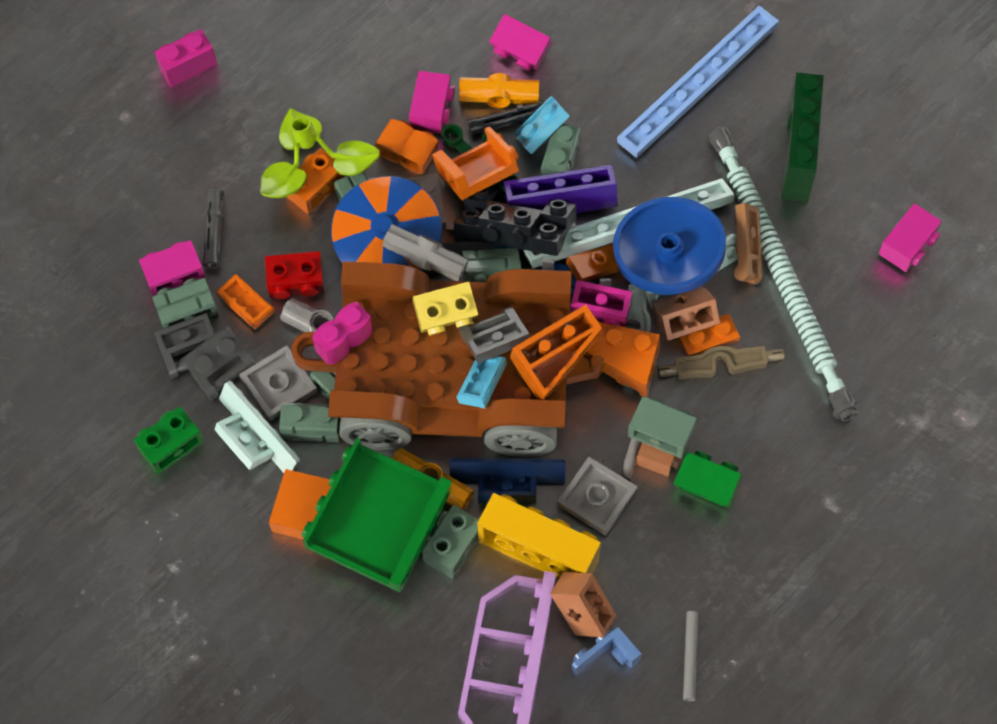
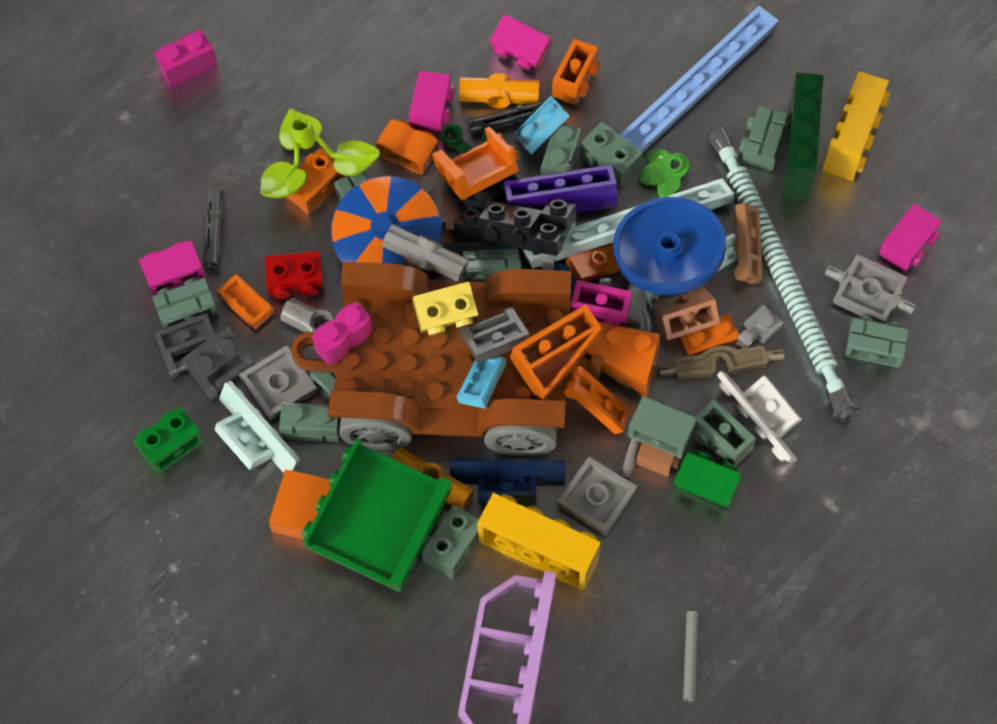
(575, 71): none -> orange brick
(583, 604): nougat brick -> none
(596, 399): none -> orange plate
(607, 147): none -> sand green brick
(623, 651): medium blue bracket -> none
(660, 173): none -> bright green plate
(723, 434): none -> sand green brick
(760, 327): none -> light grey plate
(764, 139): none -> sand green brick
(768, 411): none -> white bracket
(855, 126): none -> yellow wedge
(870, 289): none -> light grey plate
(876, 341): none -> sand green brick

